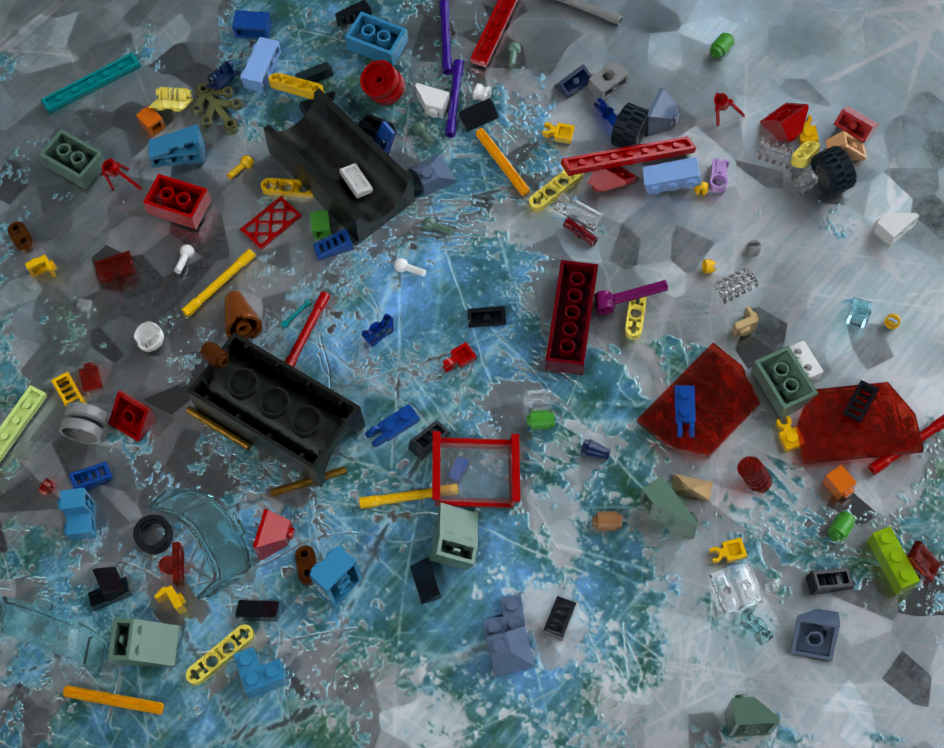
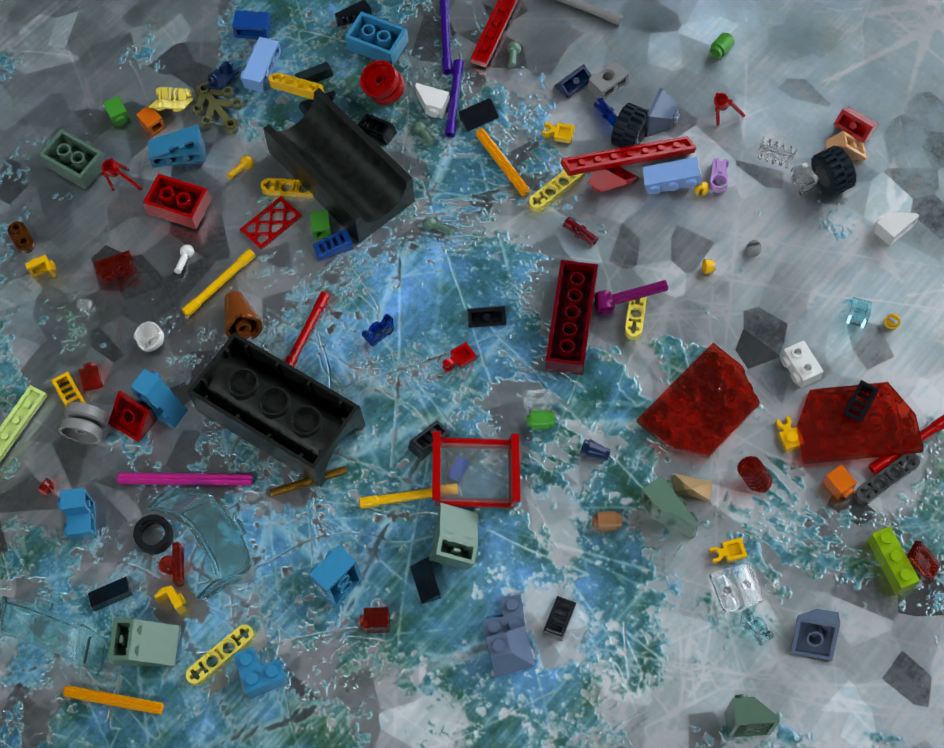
(87, 472): blue slope -> none
(90, 83): teal tile -> none
(109, 582): black slope -> none
(116, 111): none -> bright green brick
(158, 397): none -> dark azure wedge
(185, 479): none -> dark pink axle
(214, 355): reddish brown brick -> none
(219, 428): pearl gold bar -> none
(257, 610): black slope -> none
(272, 534): slope -> none
(285, 323): teal hinge -> none
(305, 564): reddish brown plate -> none
(356, 180): white plate -> none
(376, 620): none -> clear red brick
(382, 139): blue slope -> none
(393, 425): blue hinge -> none
(402, 265): white bar -> none
(432, 174): sand blue slope -> none
(481, 92): white wheel -> none
(578, 212): clear hinge -> none
(685, 409): blue hinge -> none
(734, 284): clear piece -> none
(747, 325): tan bracket -> none
(784, 381): sand green slope -> none
(786, 121): red slope -> none
(804, 154): light yellow beam -> none
(809, 132): yellow plate -> none
(816, 582): black slope -> none
(841, 526): bright green brick -> none
(888, 480): none -> dark grey beam

